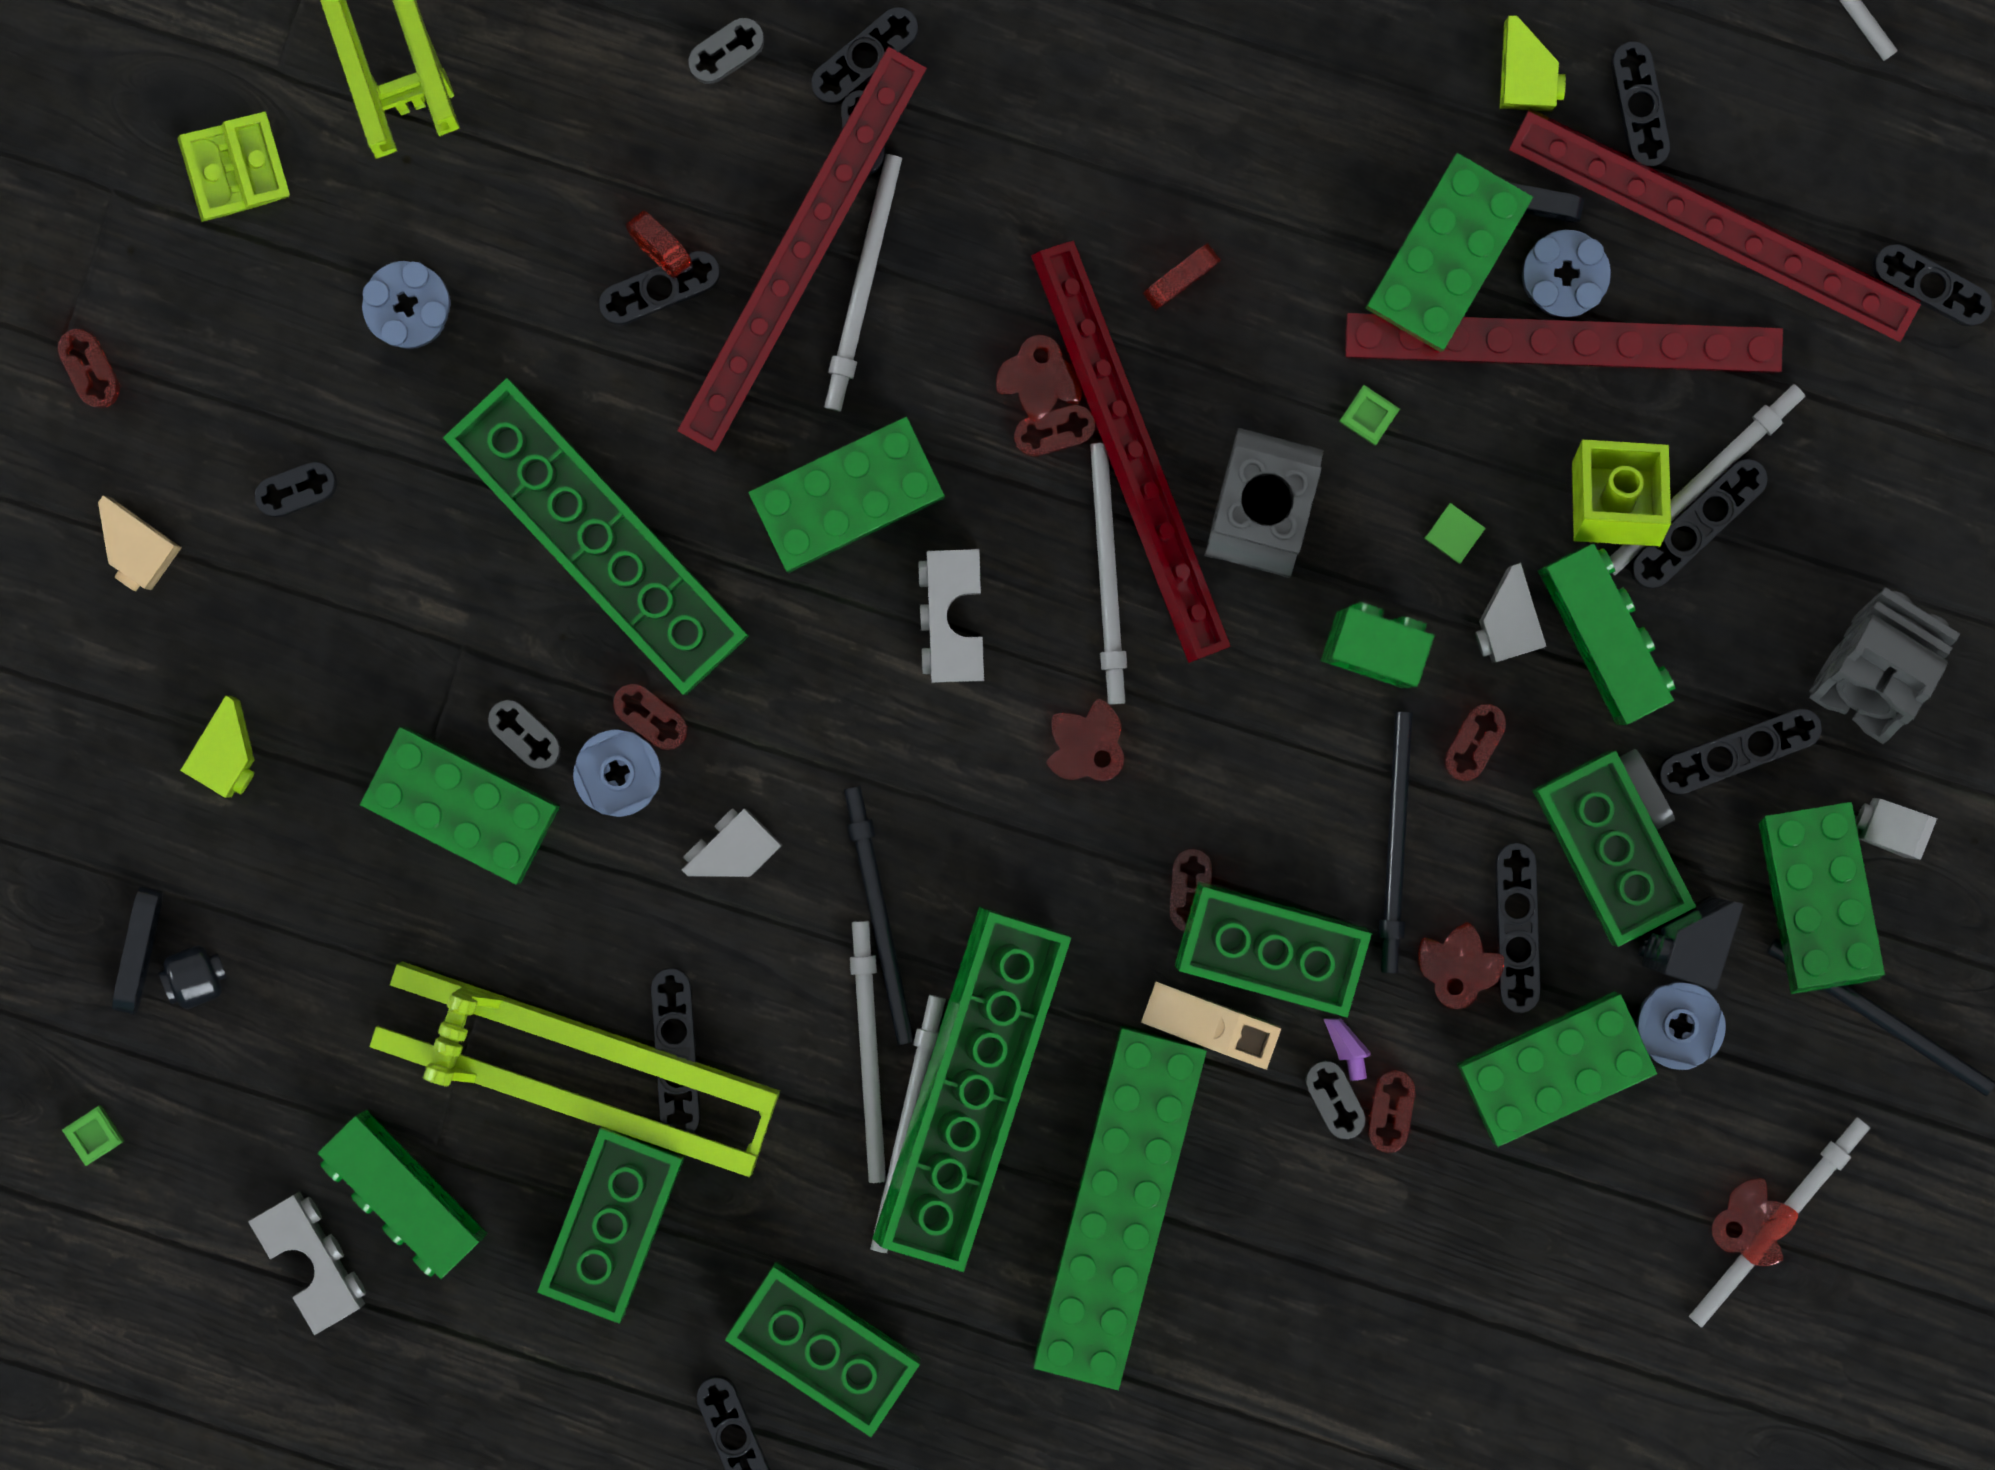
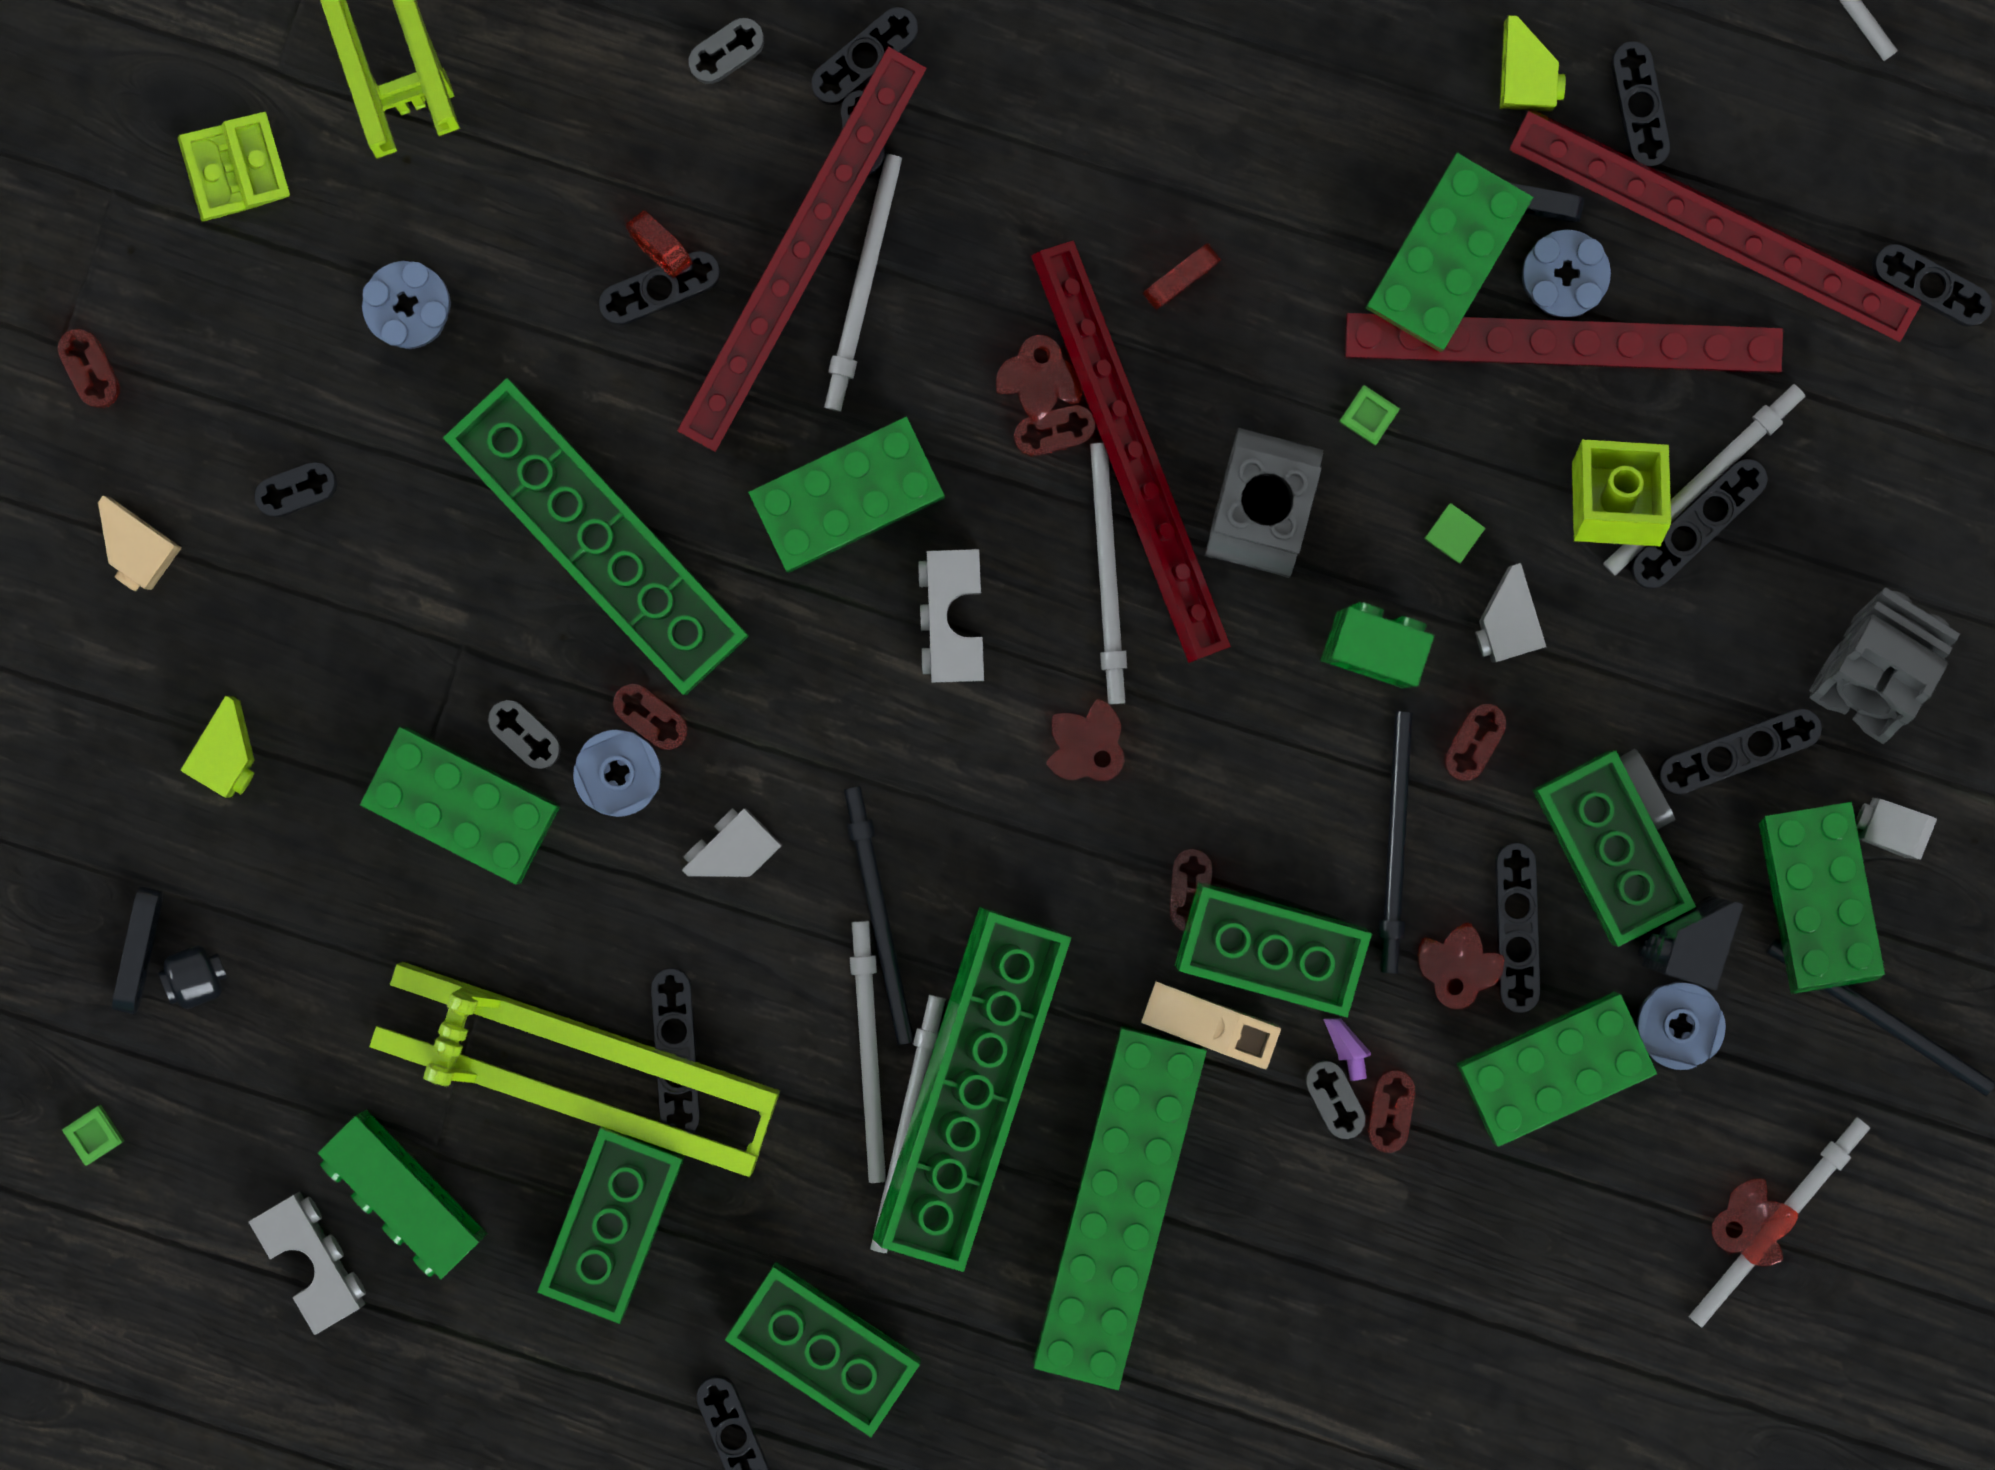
(1606, 634): green brick -> none

